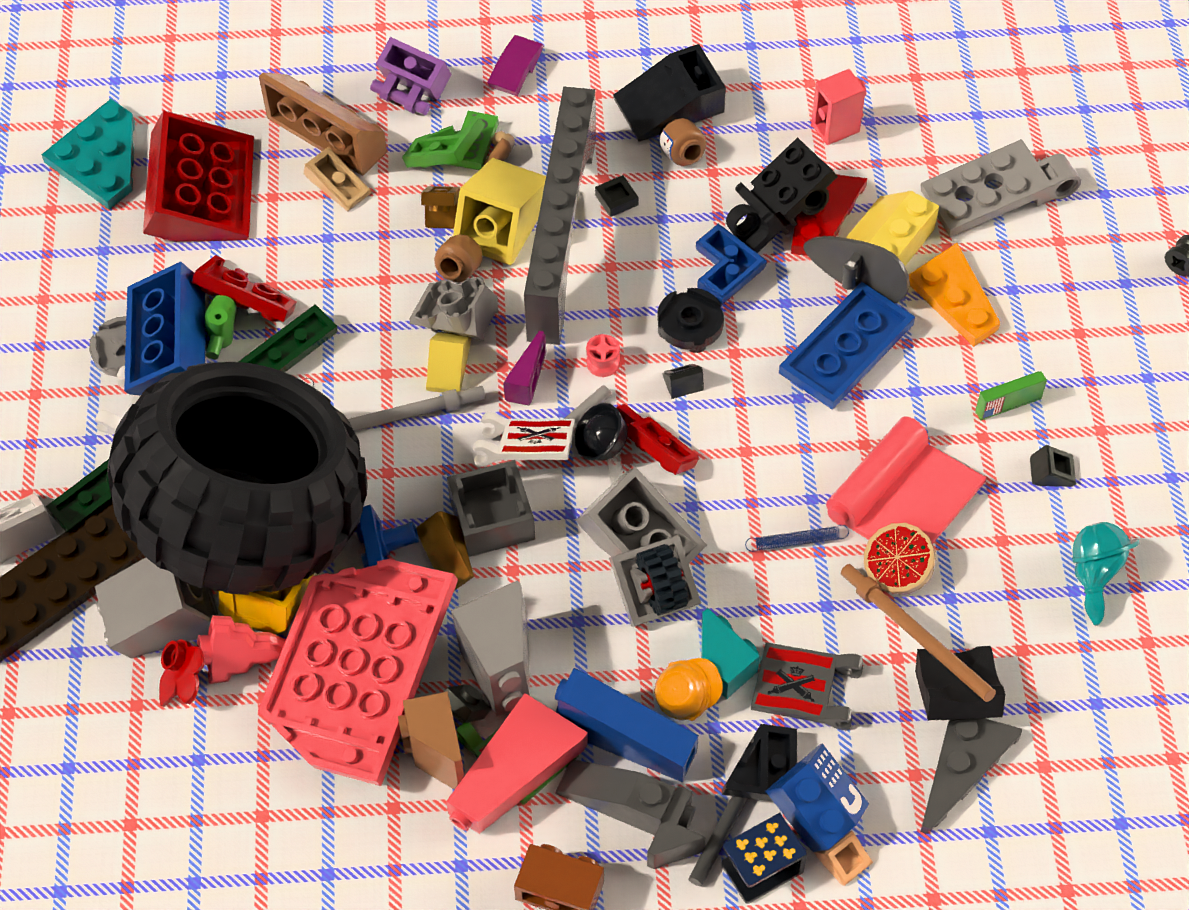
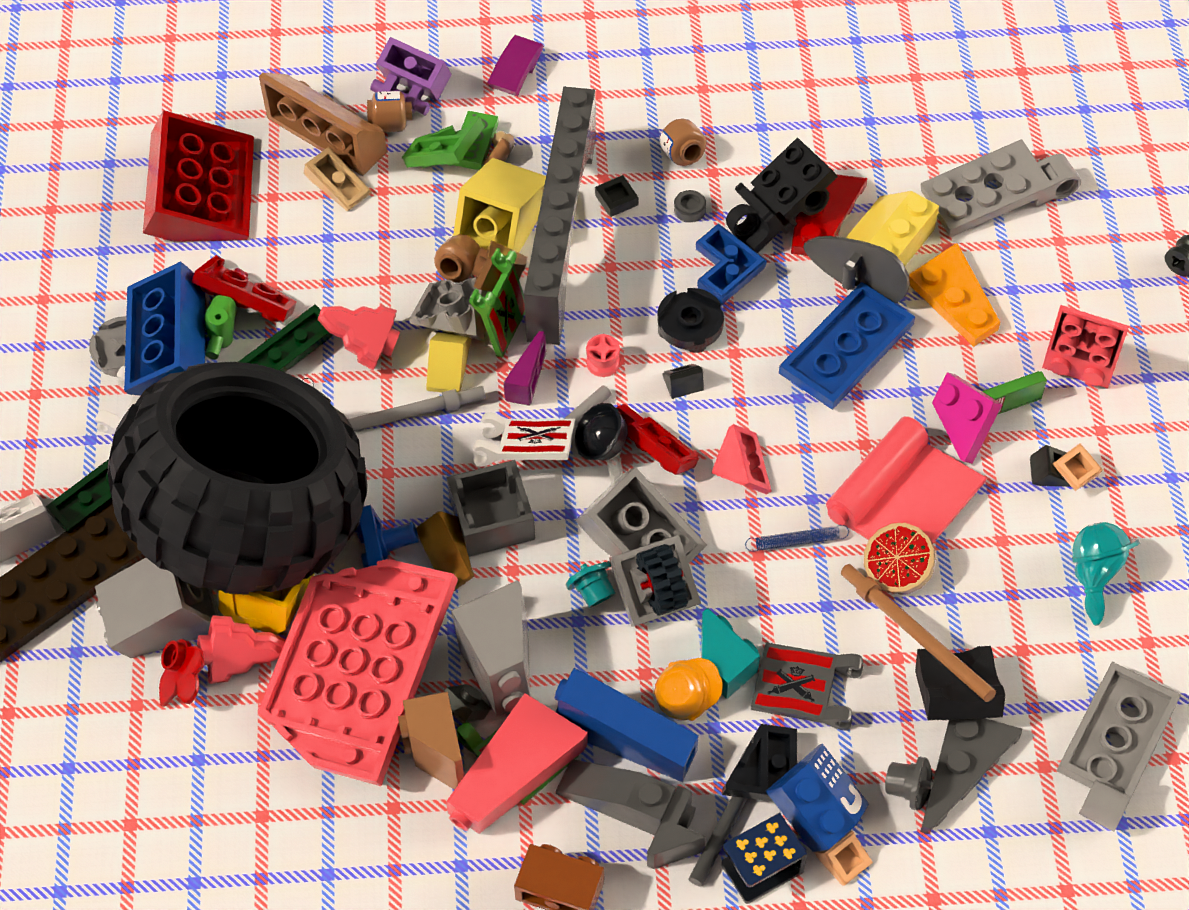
(98, 154): teal plate -> none
(363, 331): none -> coral rock
(389, 111): none -> medium nougat head
(440, 206): pearl gold slope -> none
(485, 271): none -> medium nougat slope
(504, 306): none -> bright green flag
(592, 583): none -> teal piece
(670, 90): black slope -> none
(690, 206): none -> dark grey tile
(742, 460): none -> coral slope
(838, 106): coral brick -> none
(910, 781): none -> dark grey piece
(965, 415): none -> dark pink wing
(1078, 467): none -> light nougat slope
(1084, 346): none -> coral slope
(1113, 770): none -> light grey hinge

